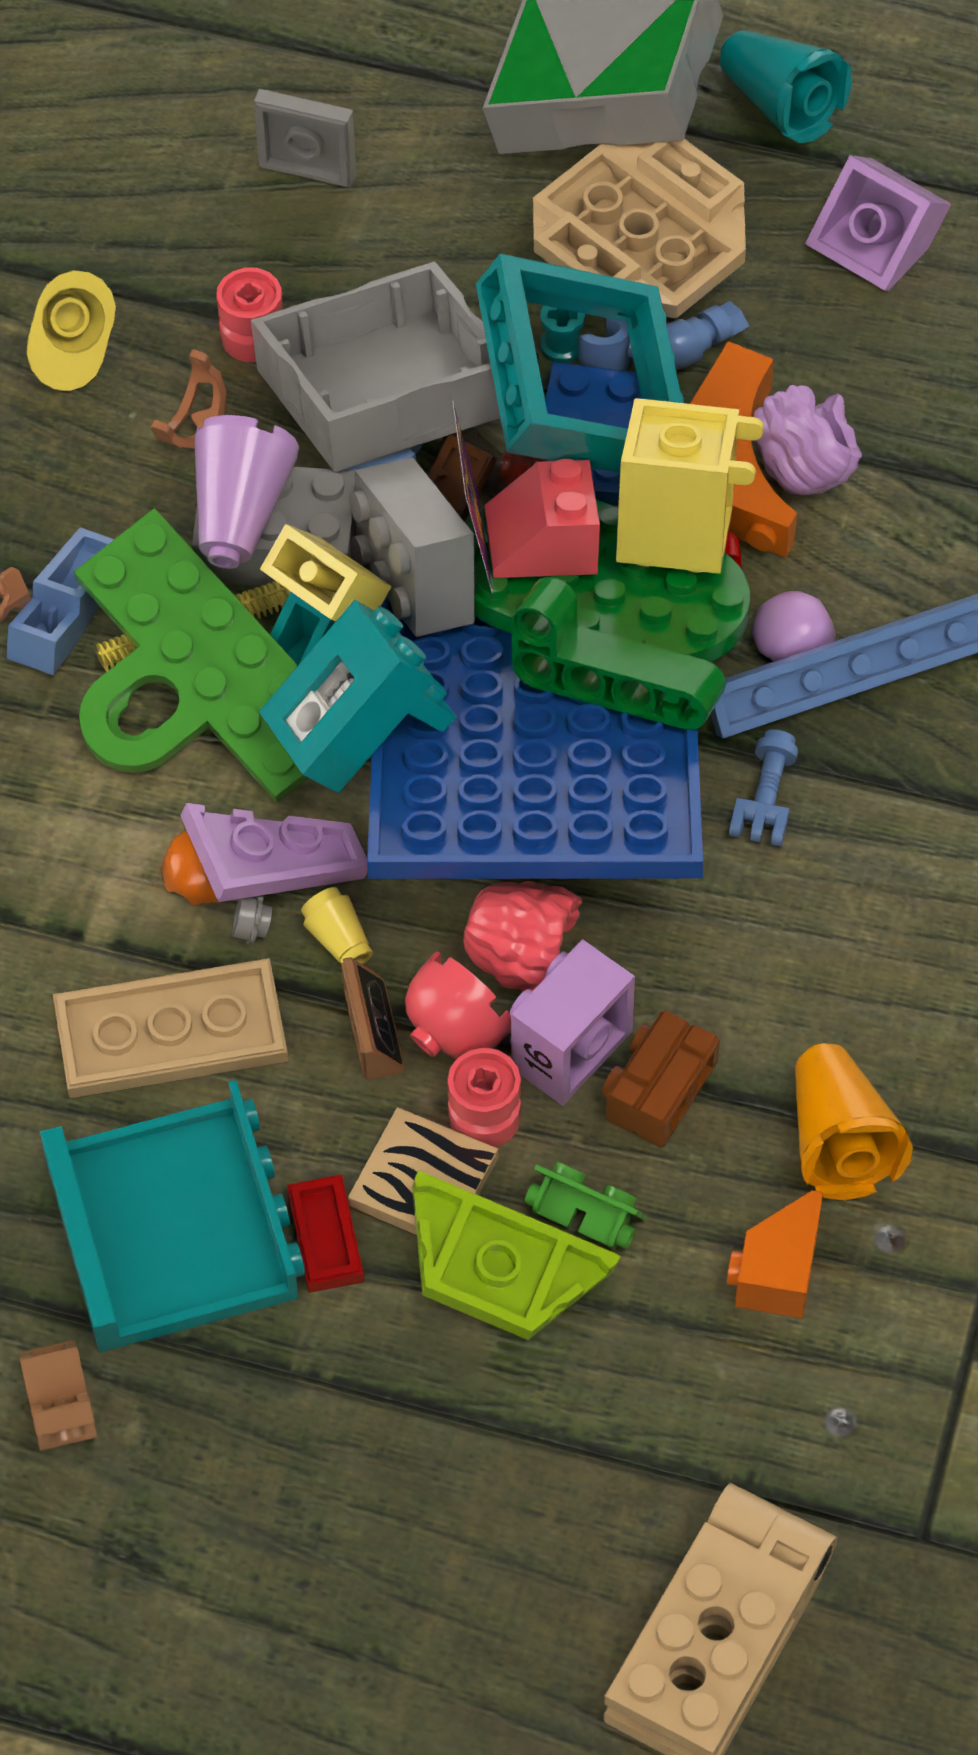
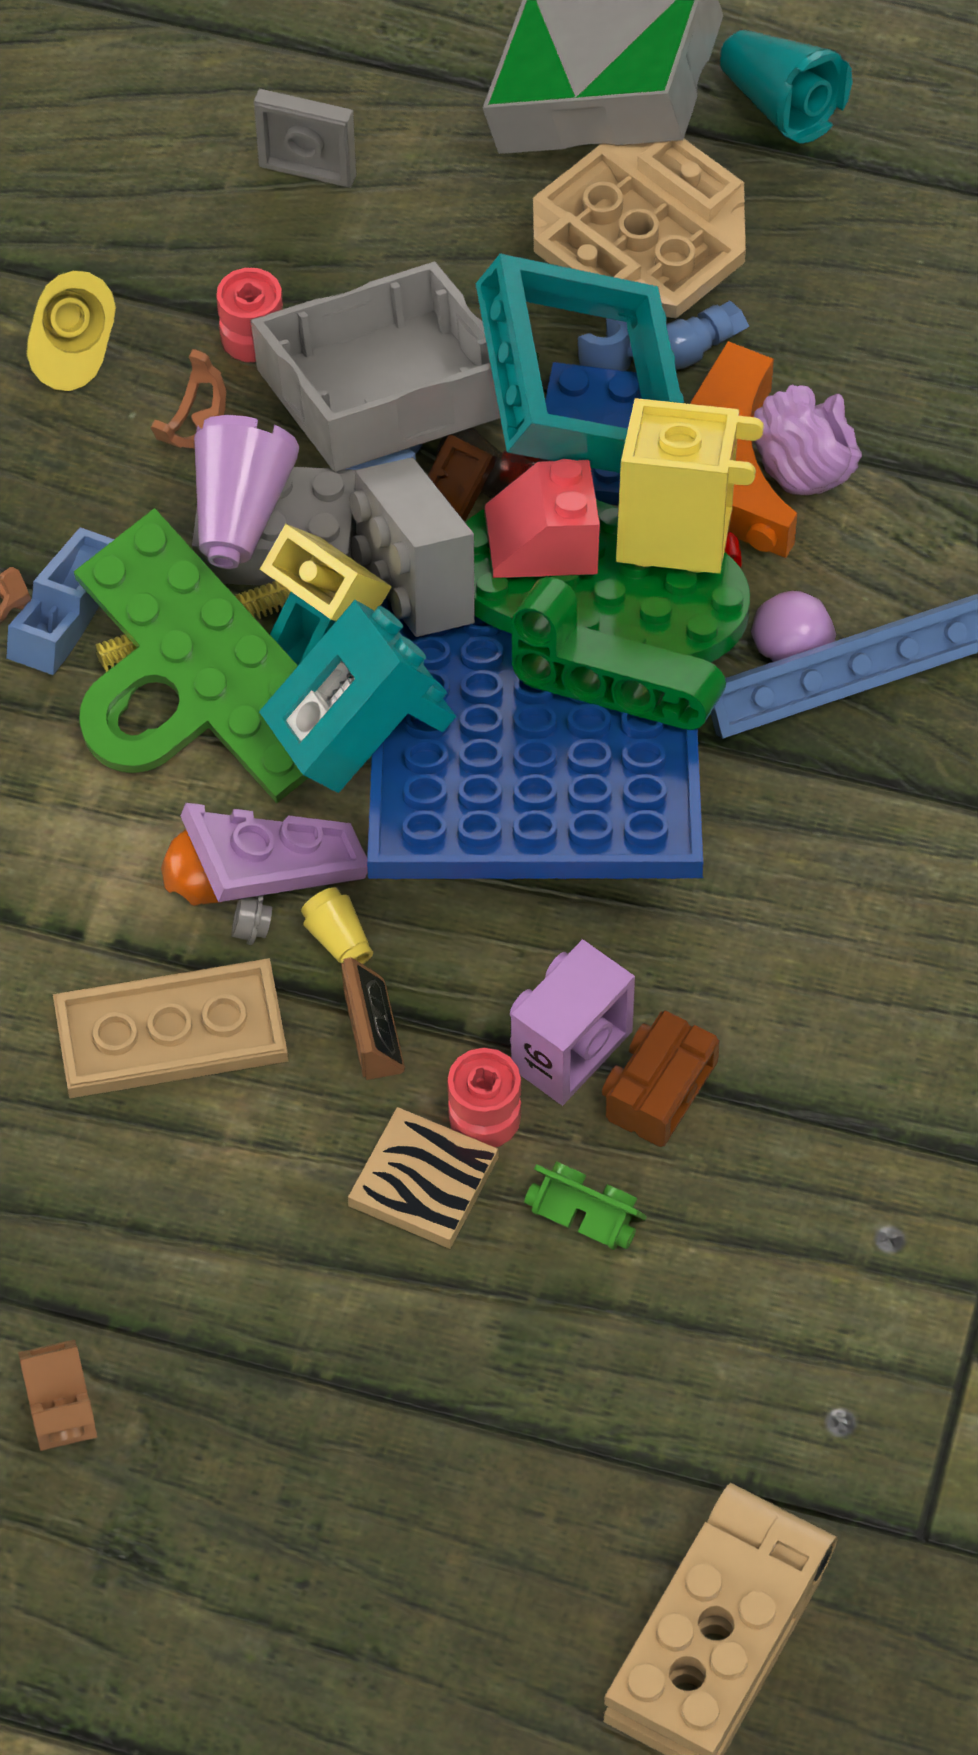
(173, 1221): teal panel -> none
(325, 1233): red tile -> none
(452, 1010): coral cylinder -> none
(472, 496): sticker -> none
(499, 1260): lime wing -> none
(519, 930): coral hair -> none
(561, 334): teal bush -> none
(776, 751): medium blue hinge -> none
(778, 1259): orange slope -> none
(845, 1126): light orange cone -> none
(877, 222): lavender slope -> none

